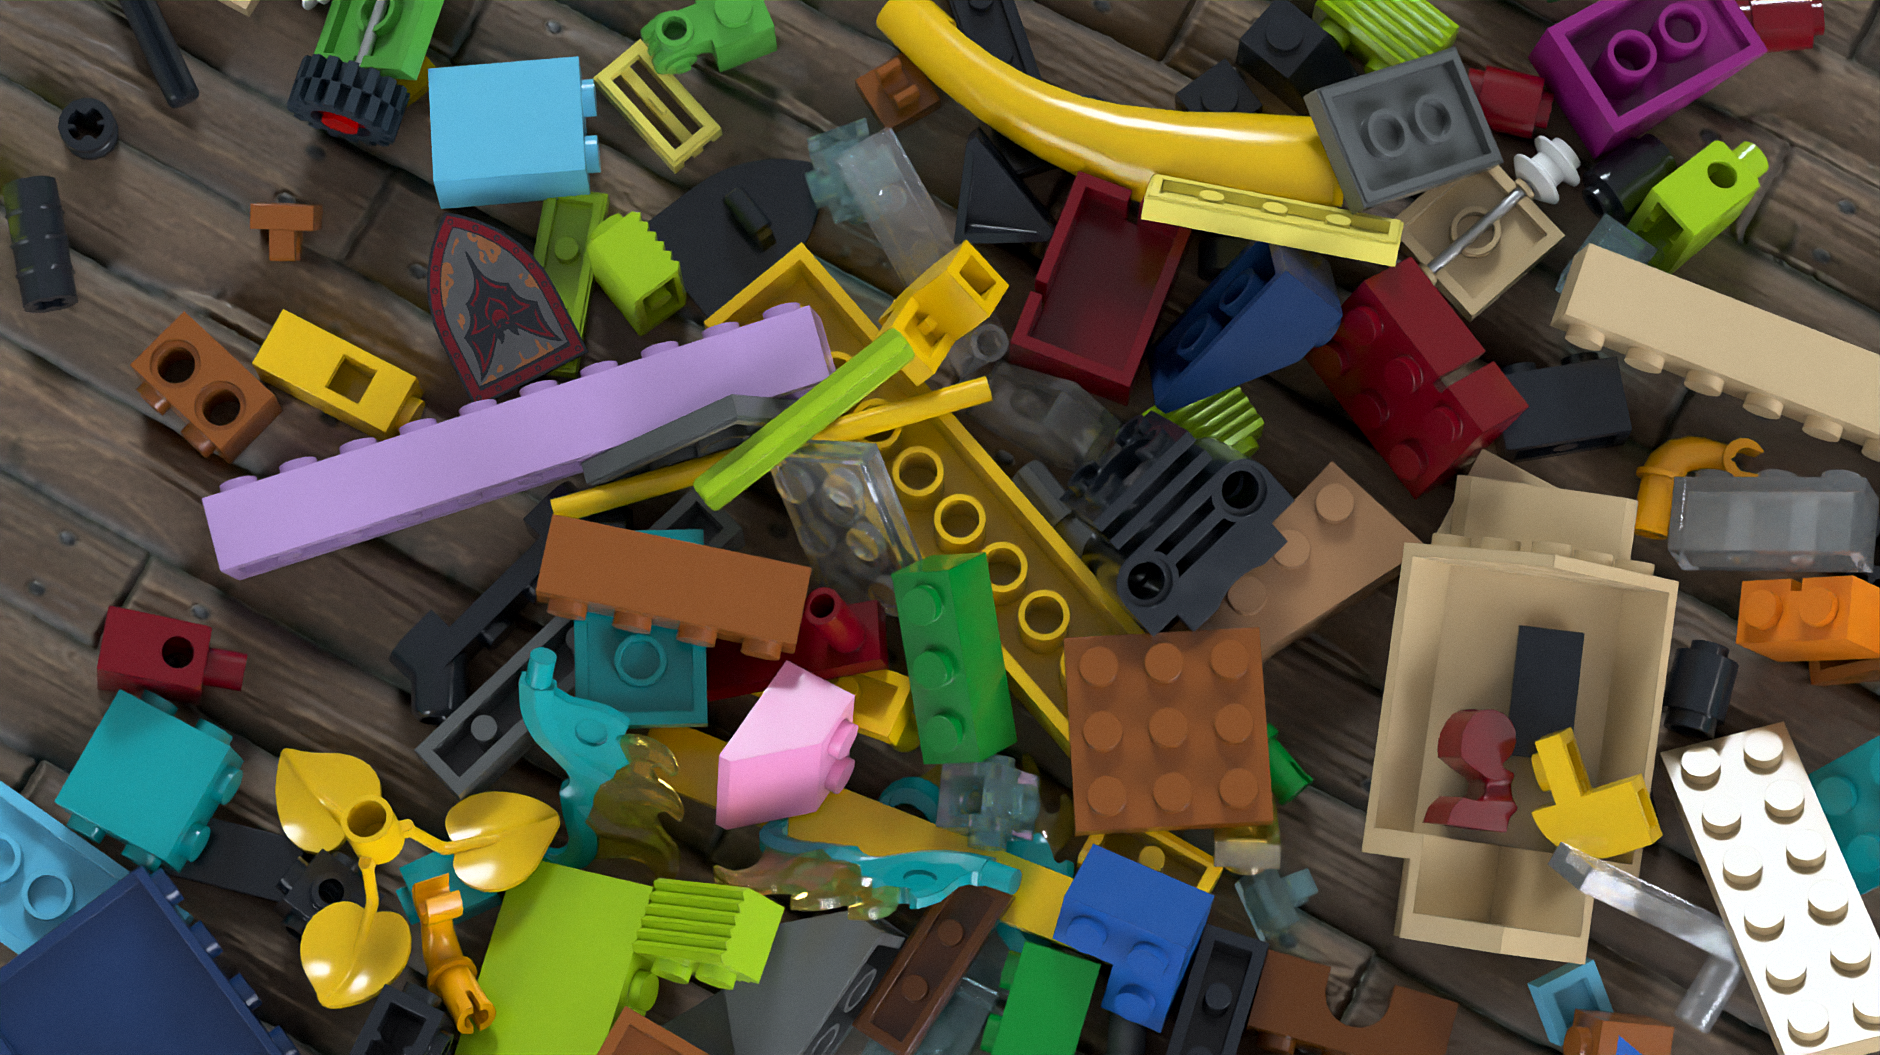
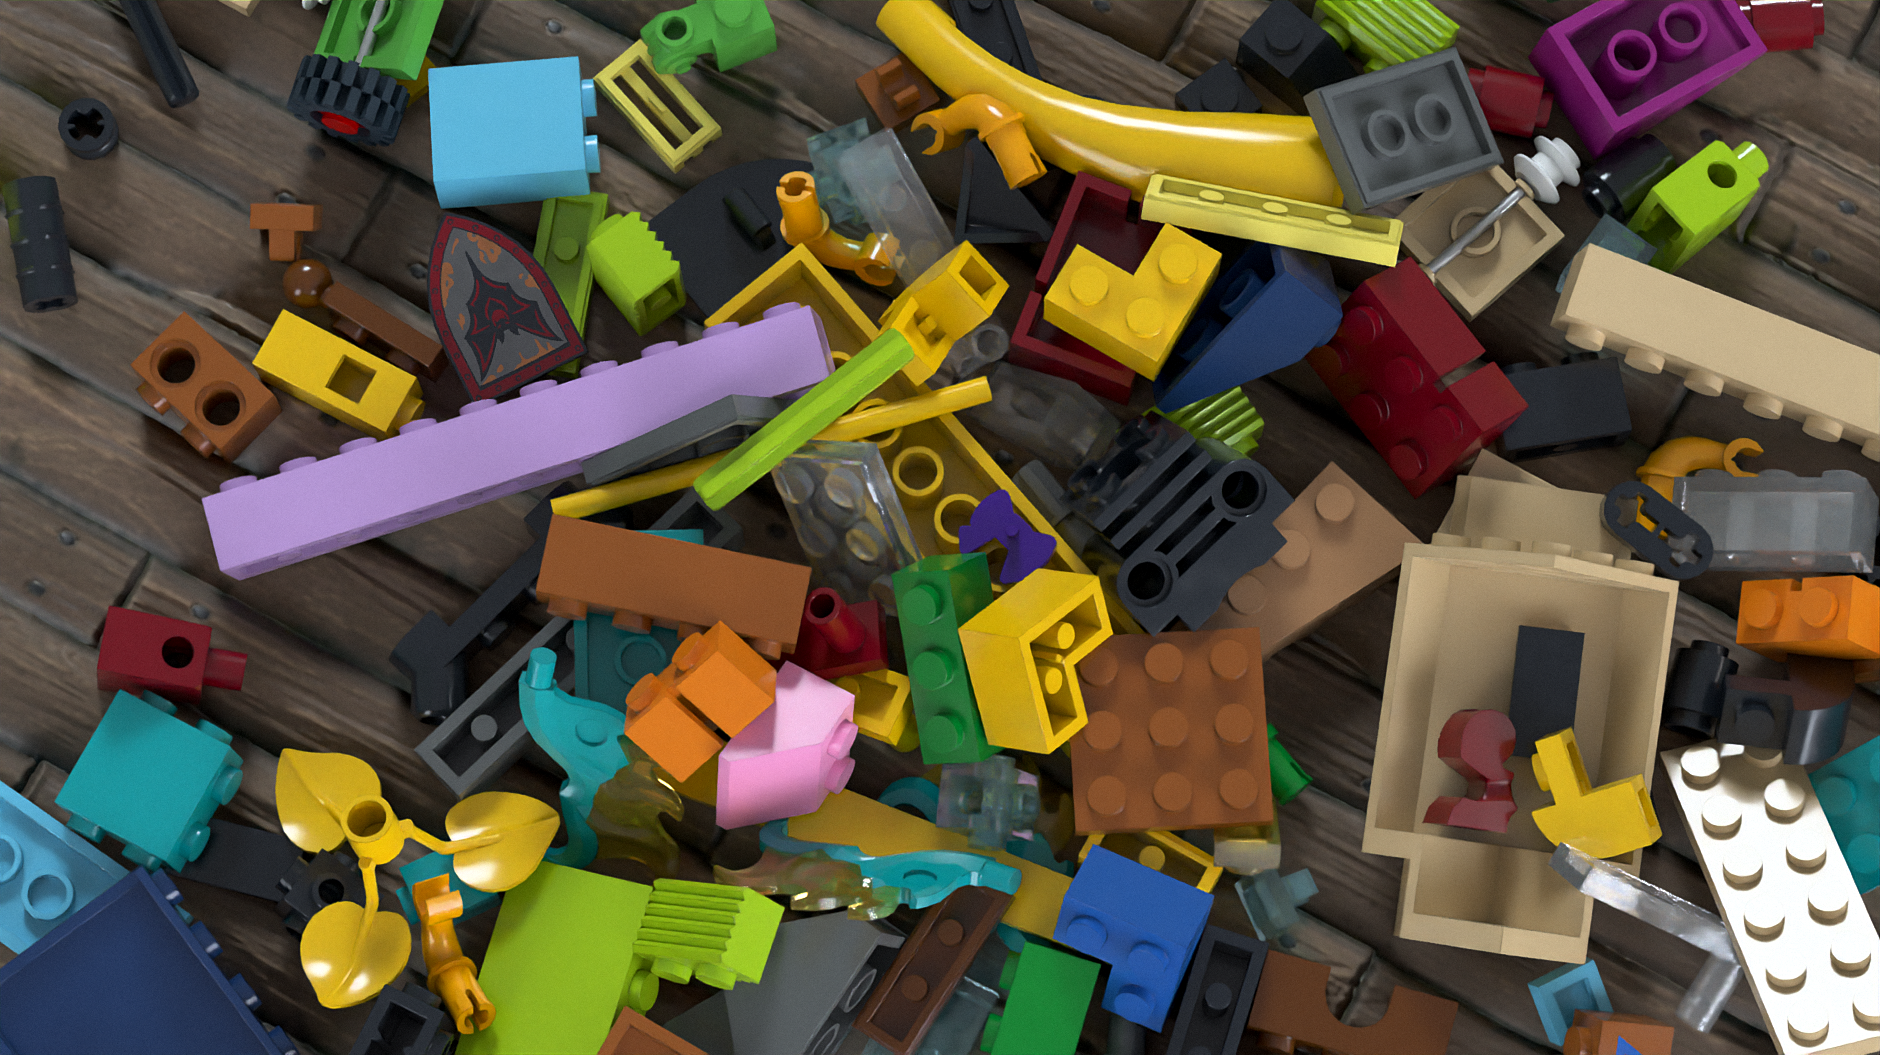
(358, 320): none -> reddish brown plate
(707, 686): none -> orange piece
(810, 224): none -> light orange piece
(996, 125): none -> light orange piece
(997, 520): none -> dark purple piece
(1025, 658): none -> yellow brick
(1136, 315): none -> yellow brick
(1666, 518): none -> black beam
(1799, 715): none -> black brick

